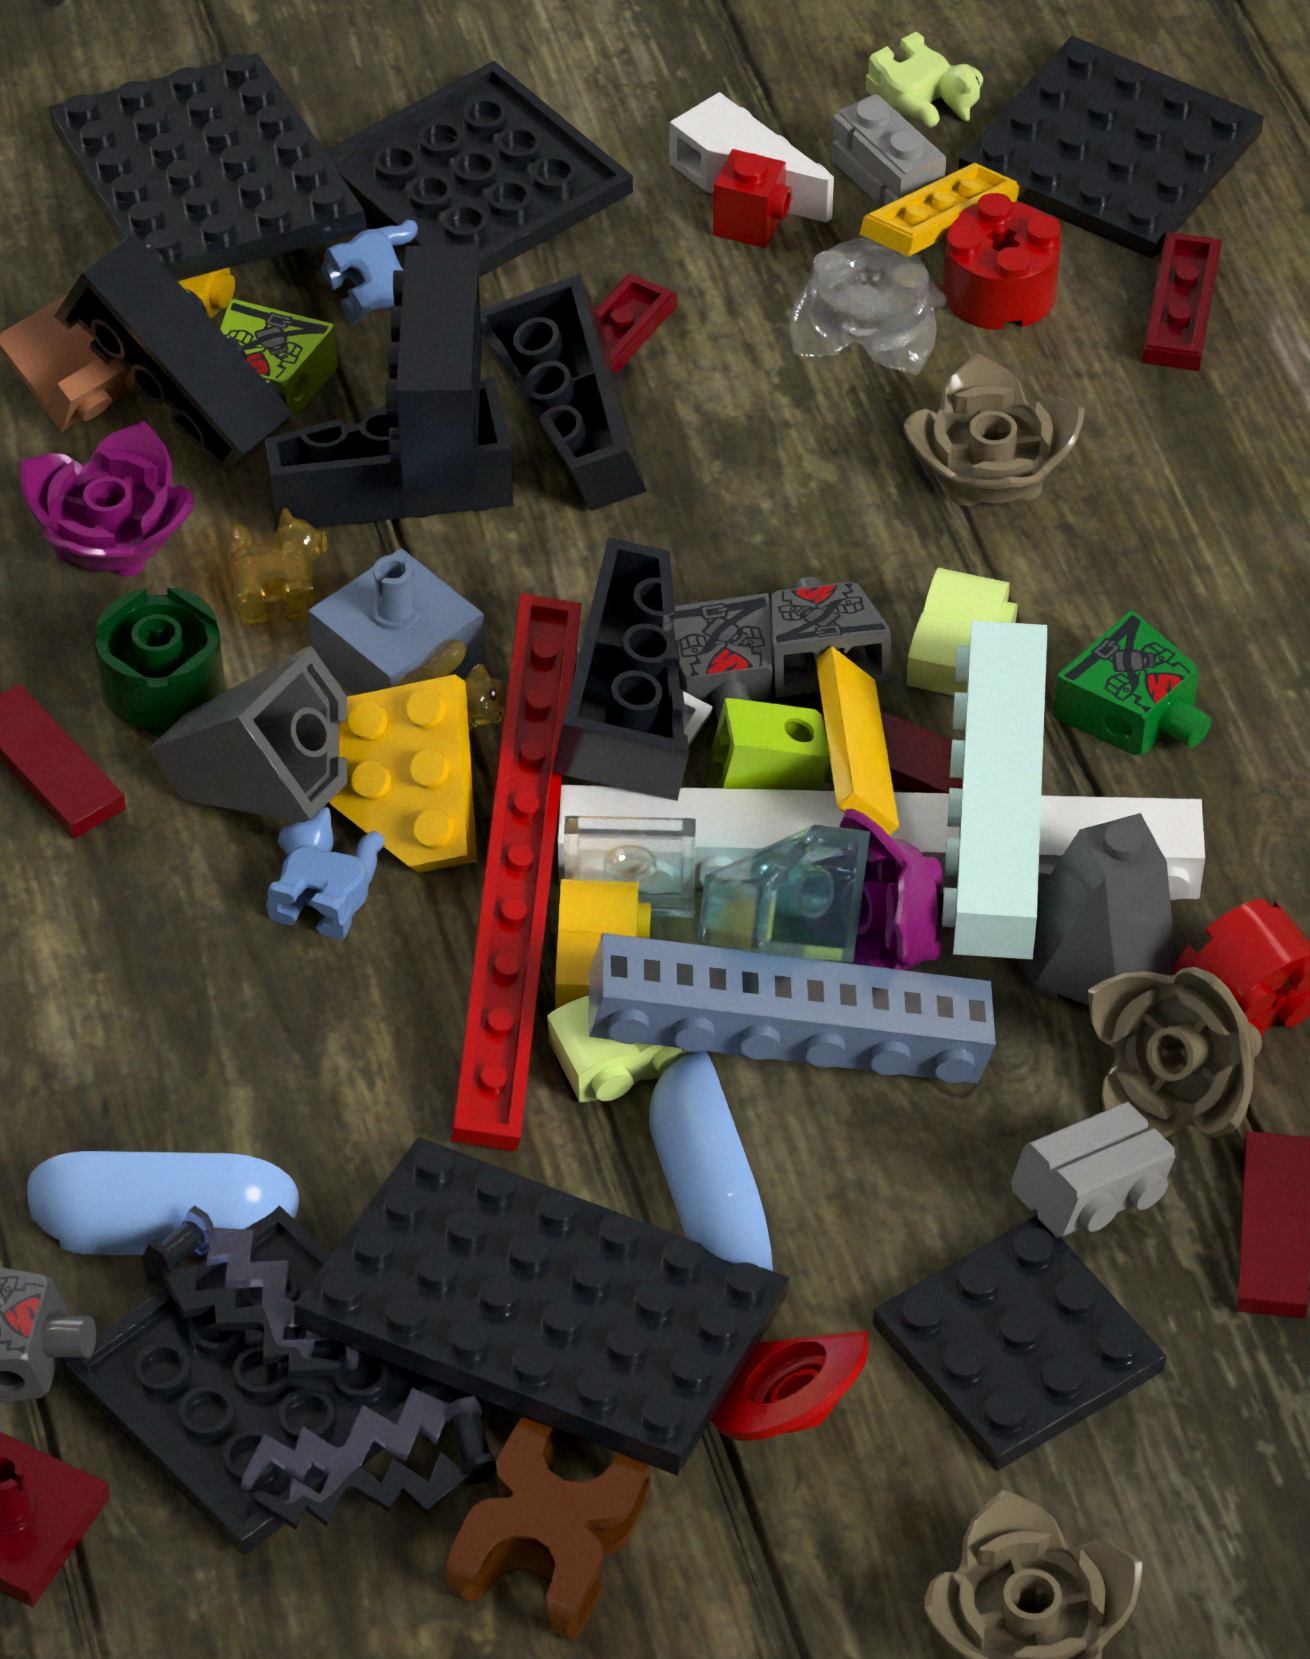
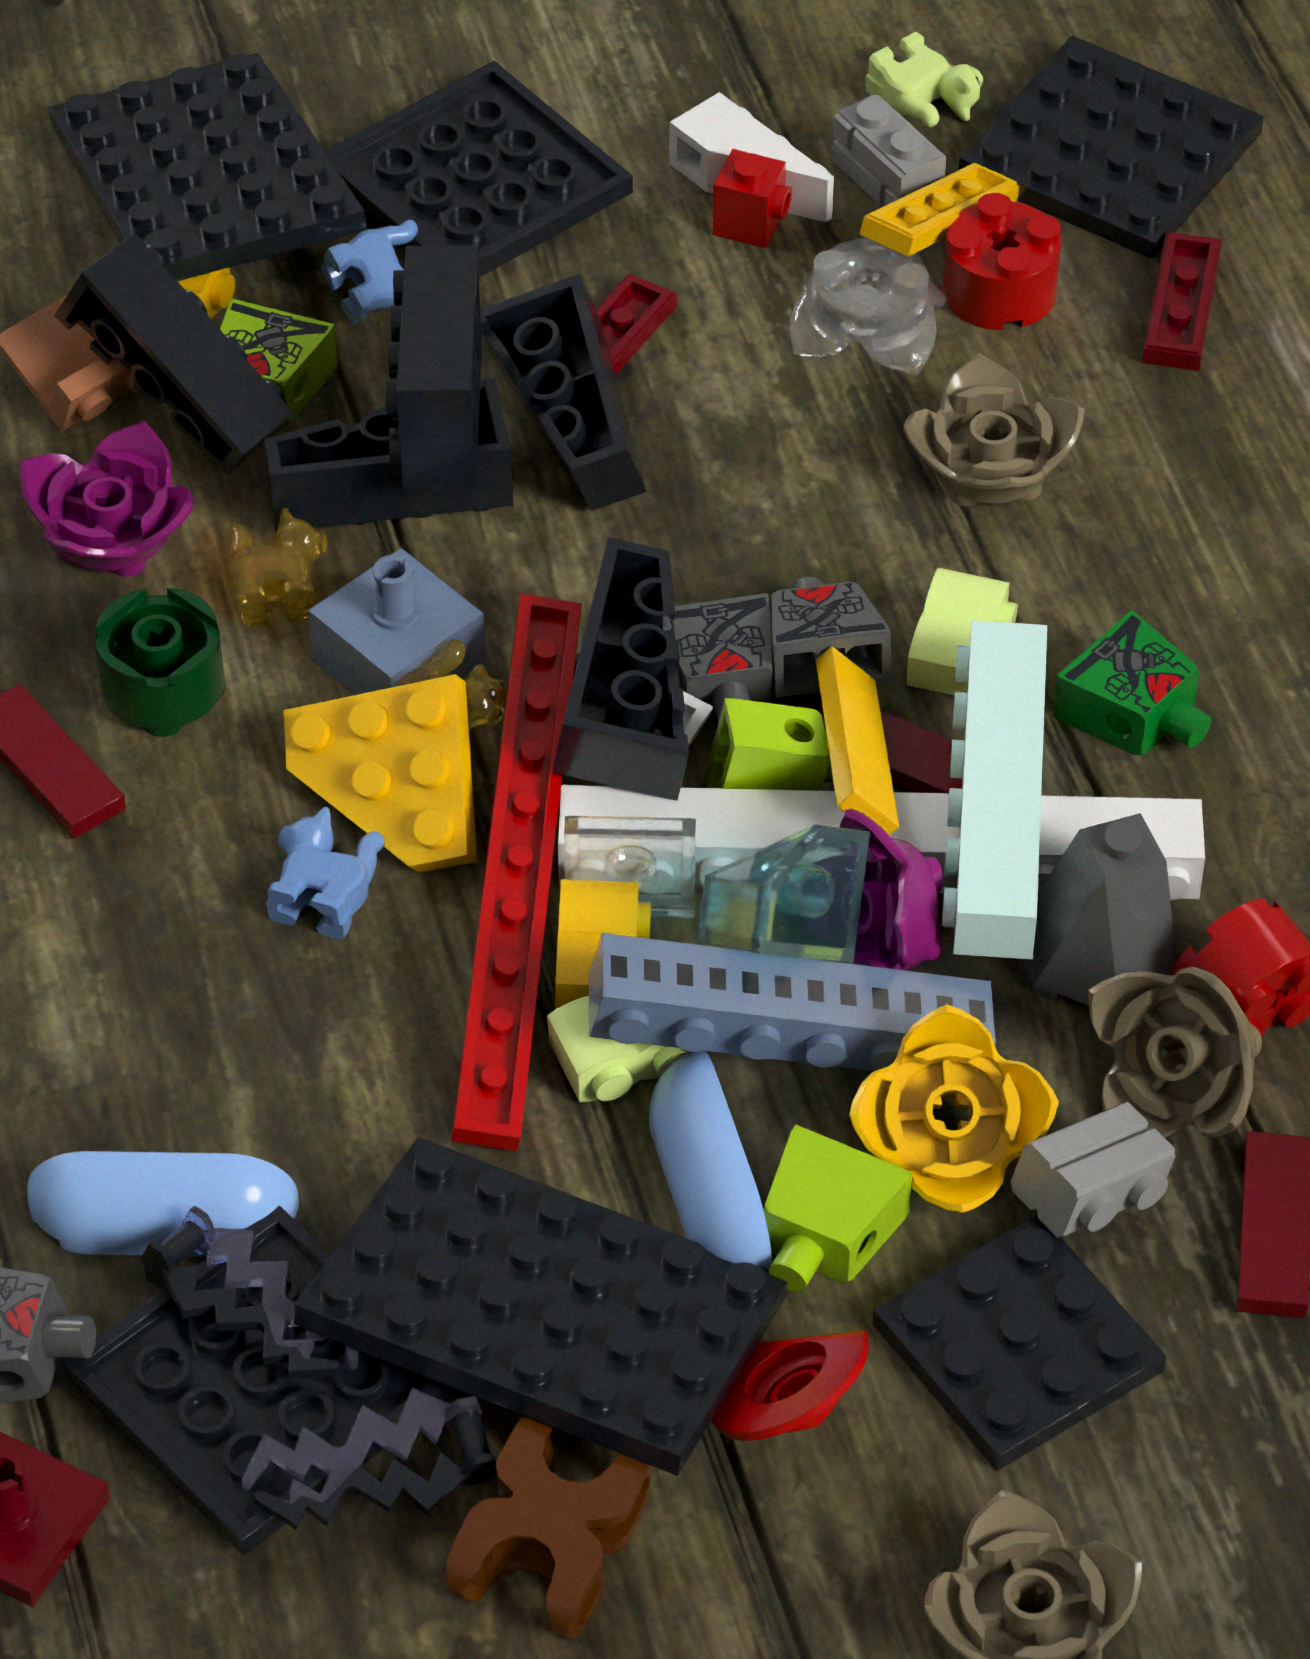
(262, 743): dark grey slope -> none
(831, 1208): none -> lime torso
(957, 1059): none -> yellow brick

